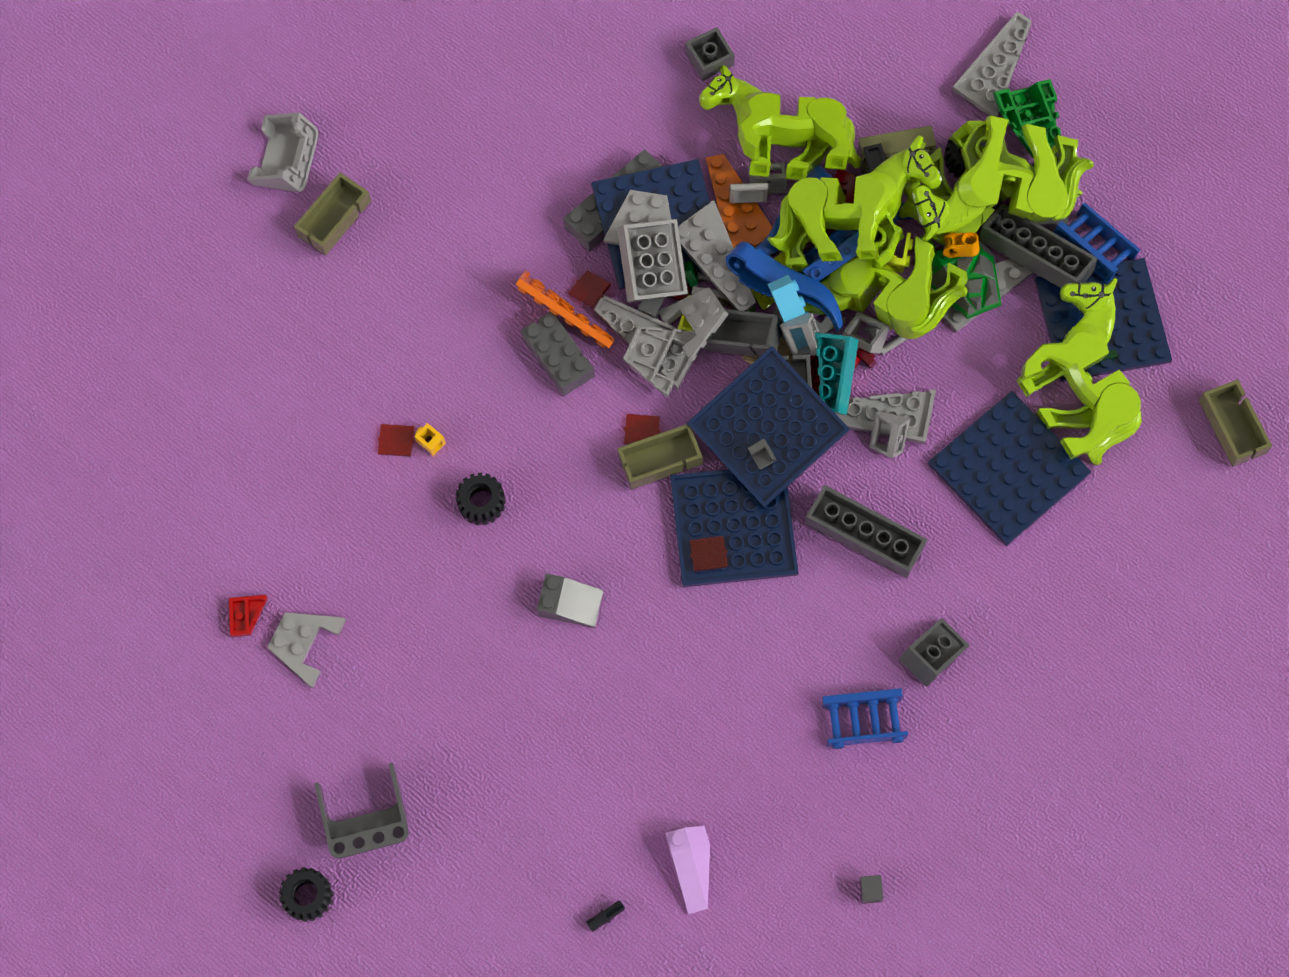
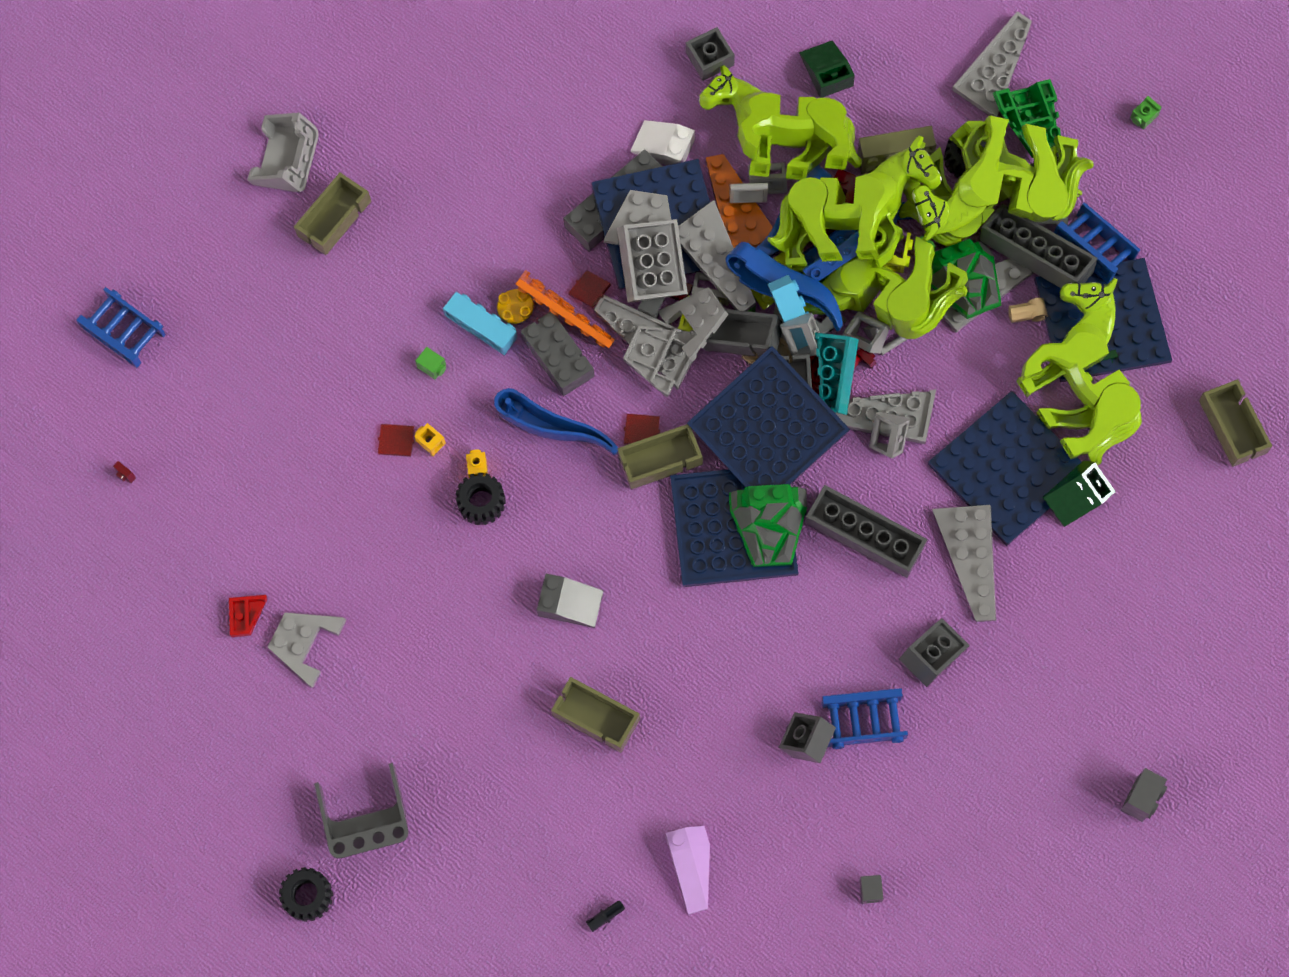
(118, 344): none -> blue fence
(123, 472): none -> dark red plate
(431, 363): none -> bright green brick
(475, 456): none -> yellow brick
(480, 323): none -> medium azure brick
(514, 306): none -> yellow dish
(541, 422): none -> blue animal
(595, 714): none -> olive piece
(664, 141): none -> white slope
(690, 273): dark green plate -> none
(708, 553): clear red piece -> none
(762, 454): dark grey panel -> none
(769, 521): none -> wedge
(807, 737): none -> dark grey brick
(828, 68): none -> dark green slope
(874, 156): black tile -> none
(962, 244): light orange piece -> none
(970, 545): none -> light grey wing
(1032, 310): none -> tan piece
(1079, 492): none -> dark green slope
(1143, 795): none -> dark grey brick
(1145, 112): none -> bright green brick

